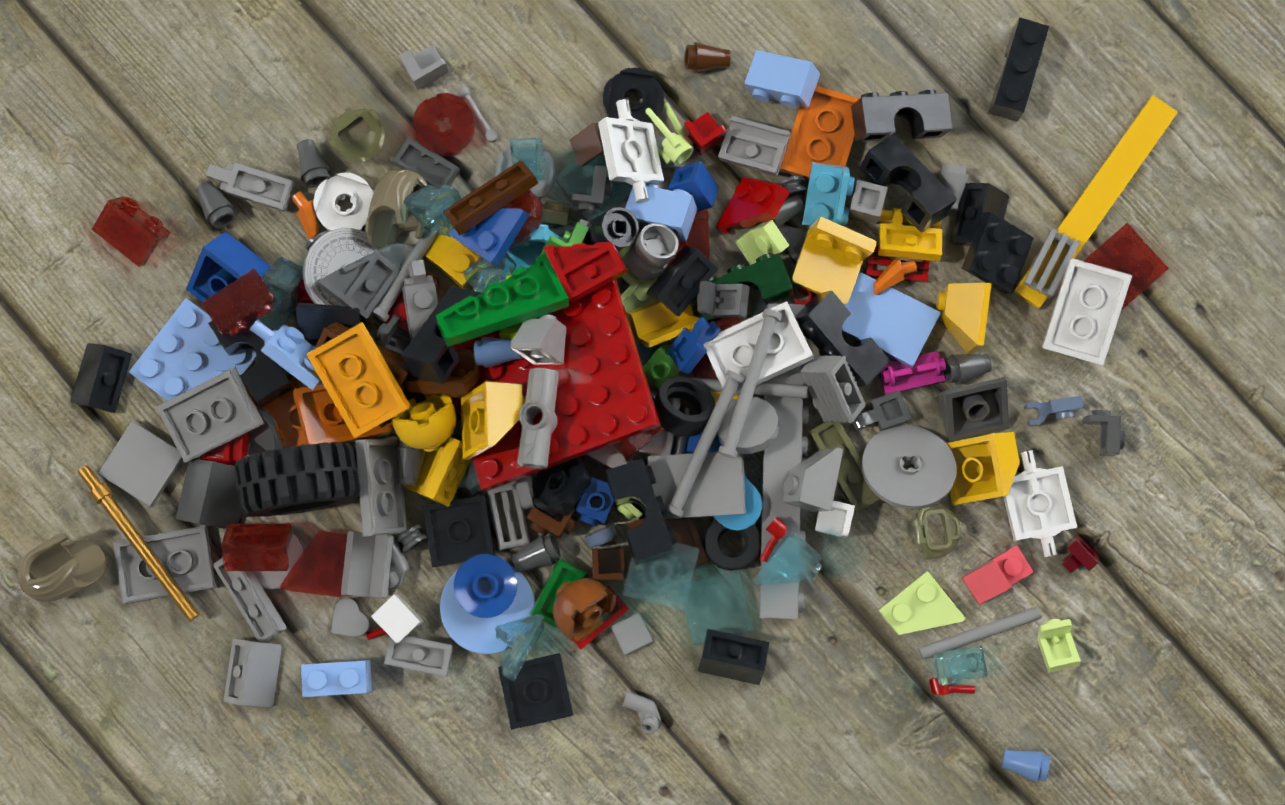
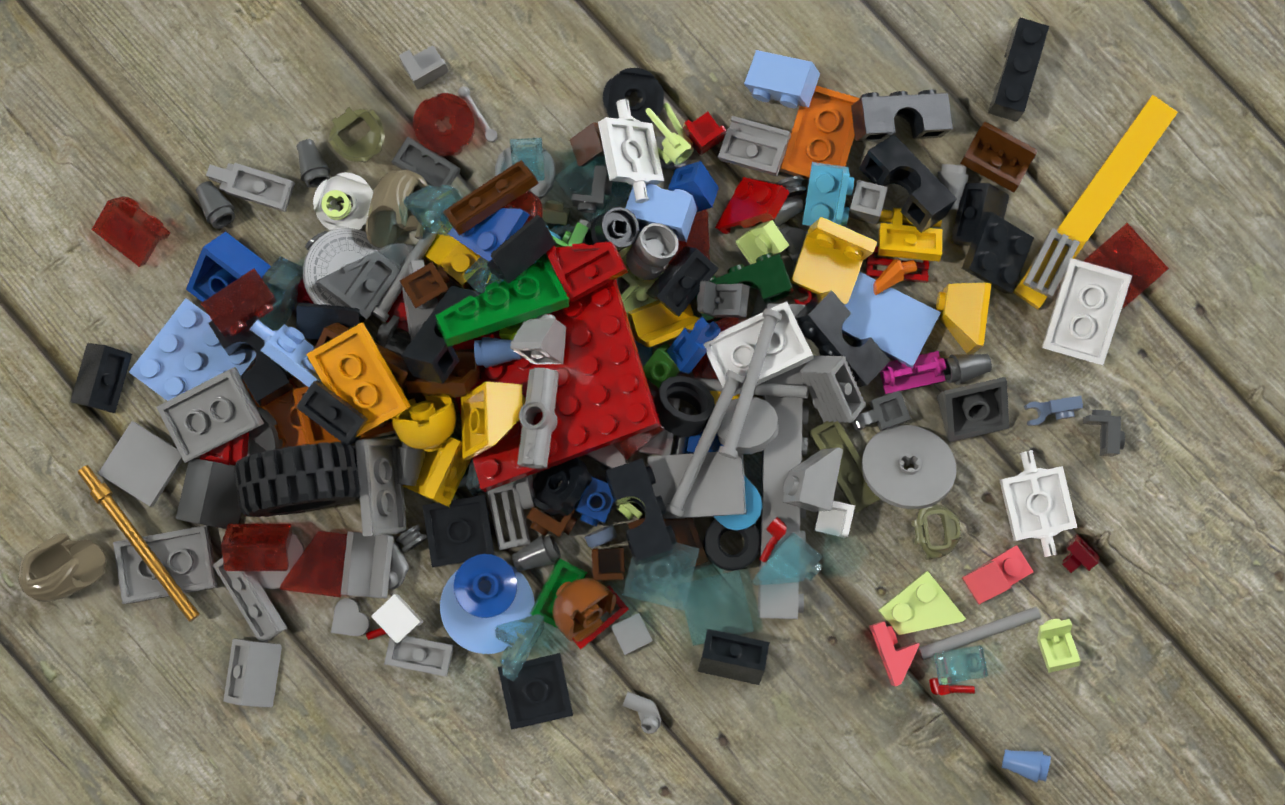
(306, 214): orange bar -> none
(332, 413): none -> black panel
(334, 214): none -> yellowish green bush
(336, 678): light blue brick -> none
(425, 284): none -> reddish brown bracket
(521, 250): none -> black panel
(705, 57): reddish brown cone -> none
(895, 661): none -> coral slope
(984, 467): yellow slope -> none
(999, 156): none -> reddish brown bracket

